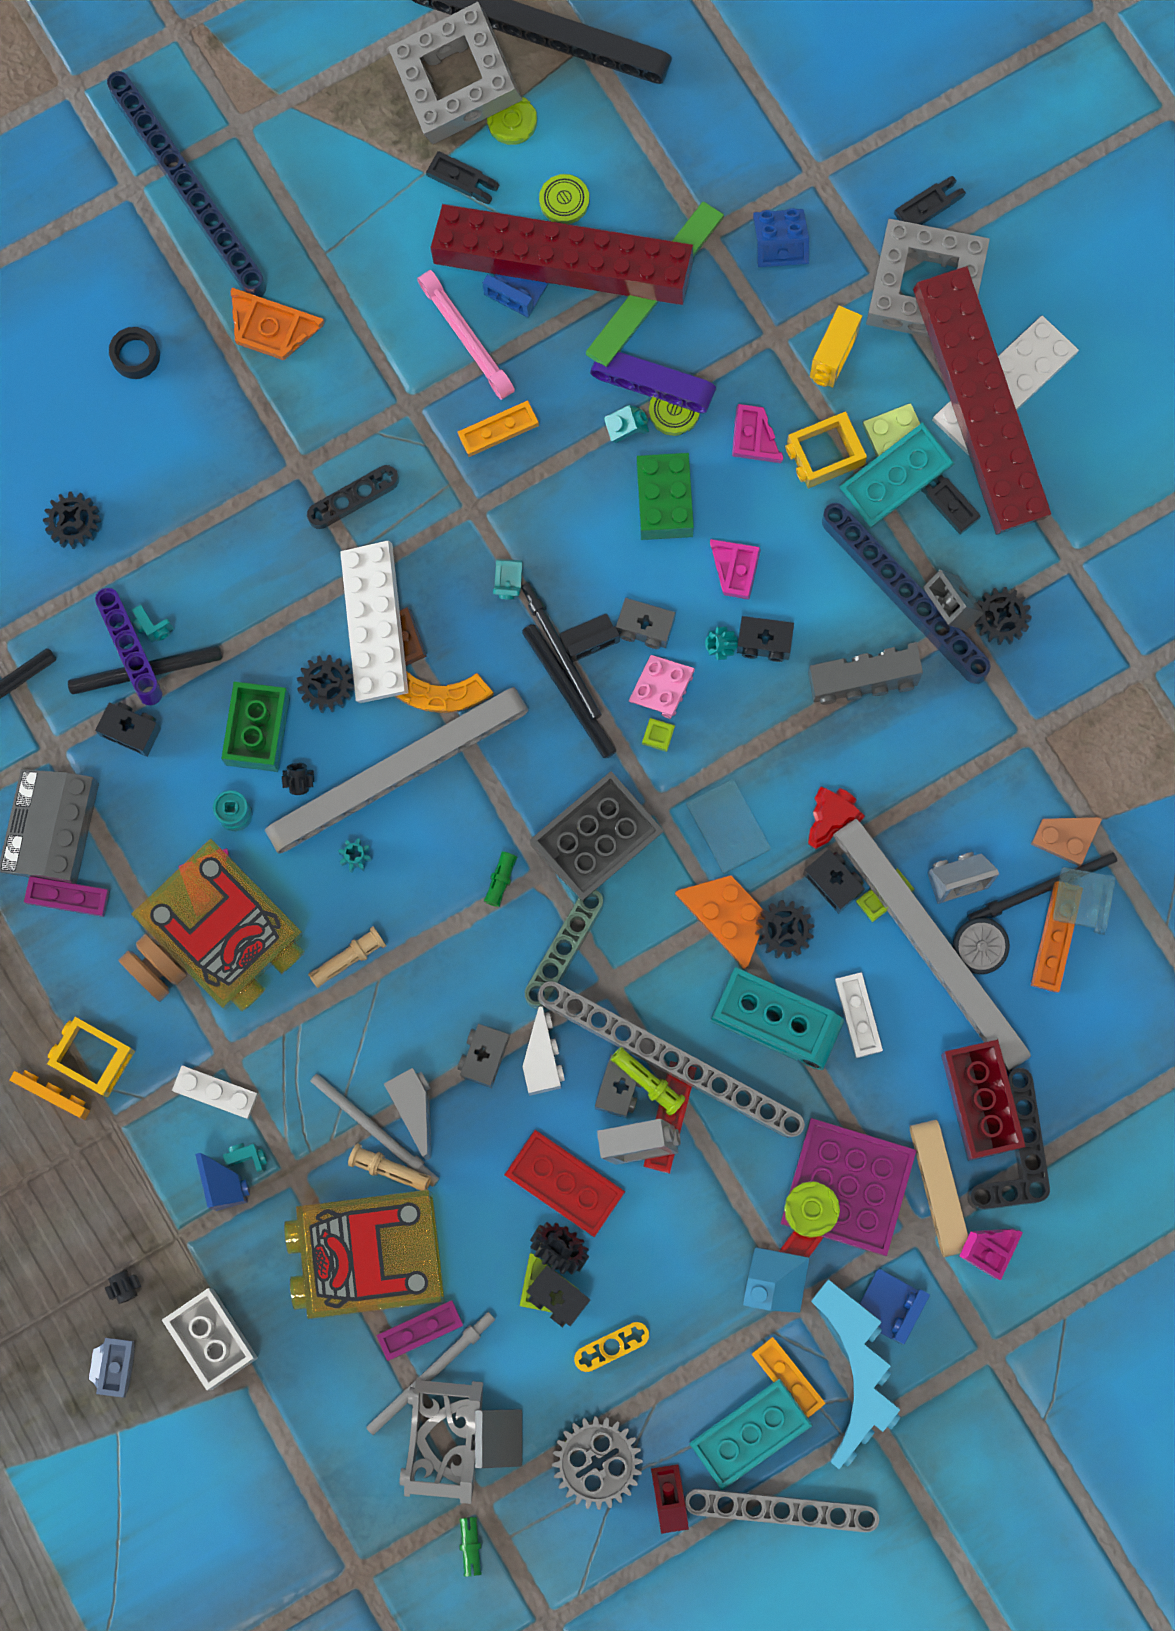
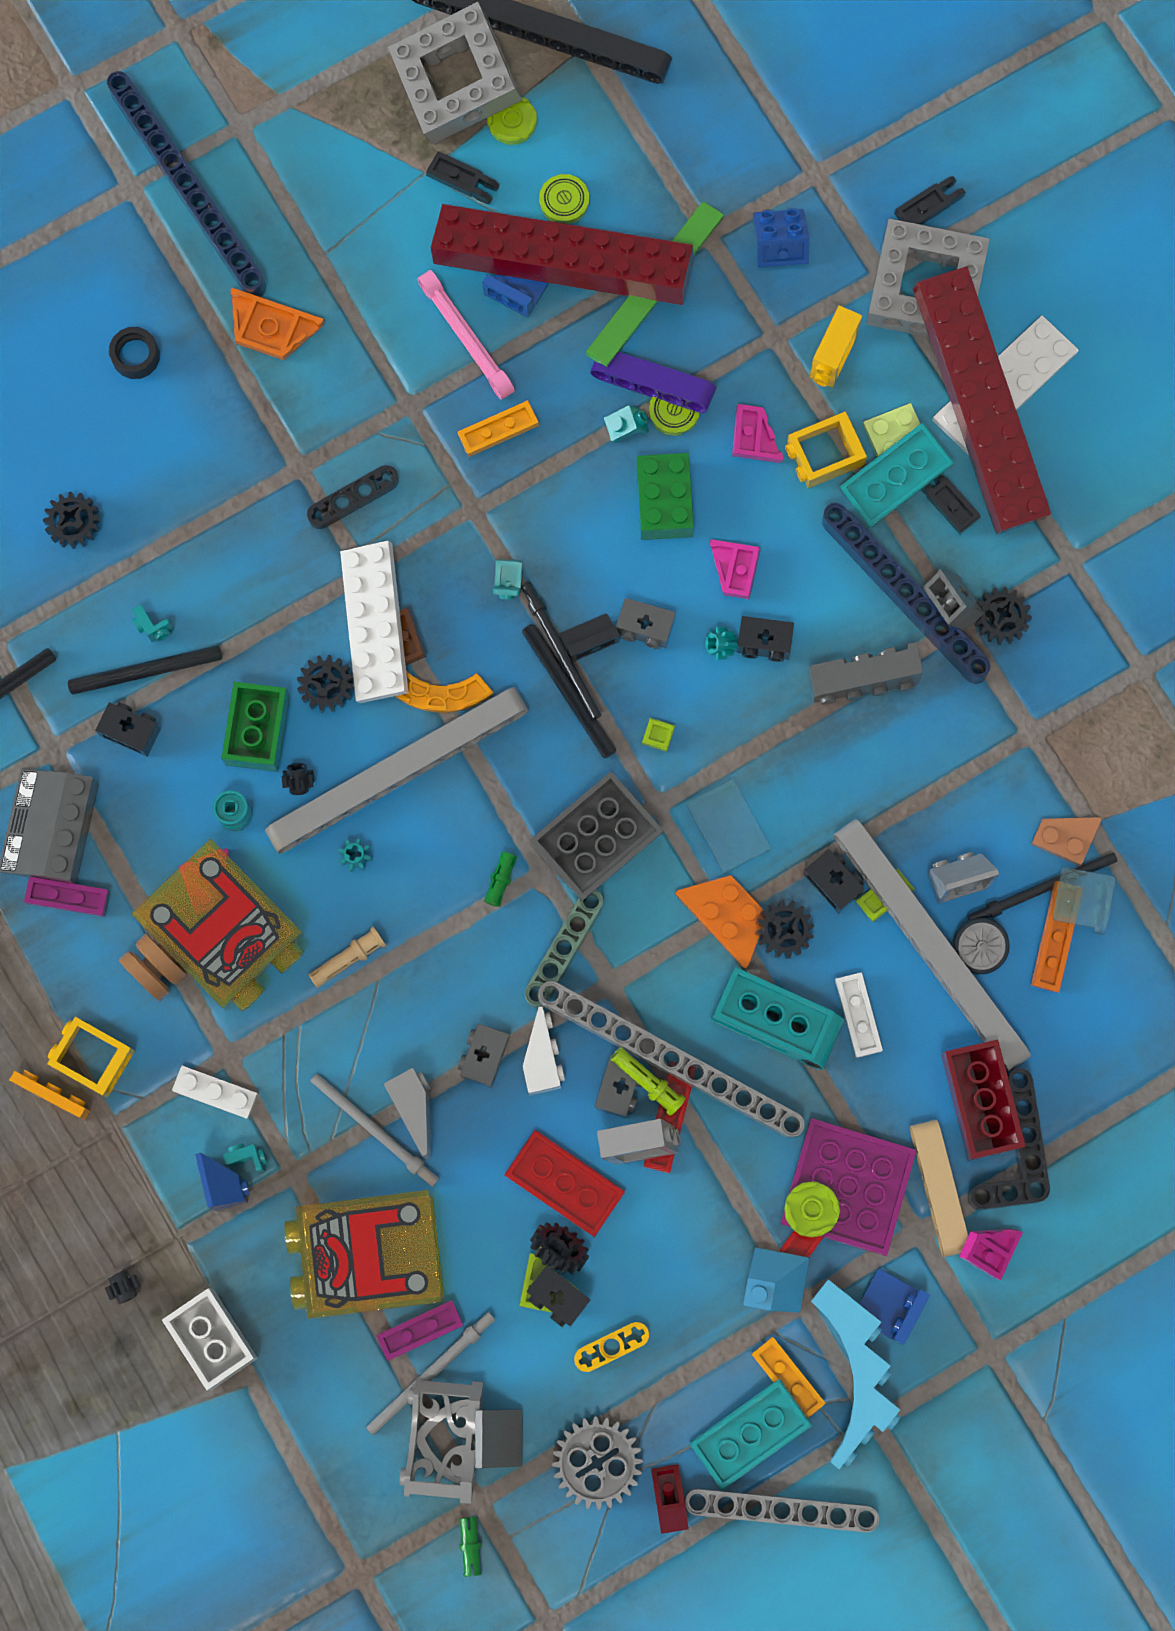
(112, 1367): sand blue slope -> none
(122, 637): dark purple beam -> none
(378, 1164): tan pin -> none
(662, 685): bright pink hinge -> none
(831, 815): red rock -> none

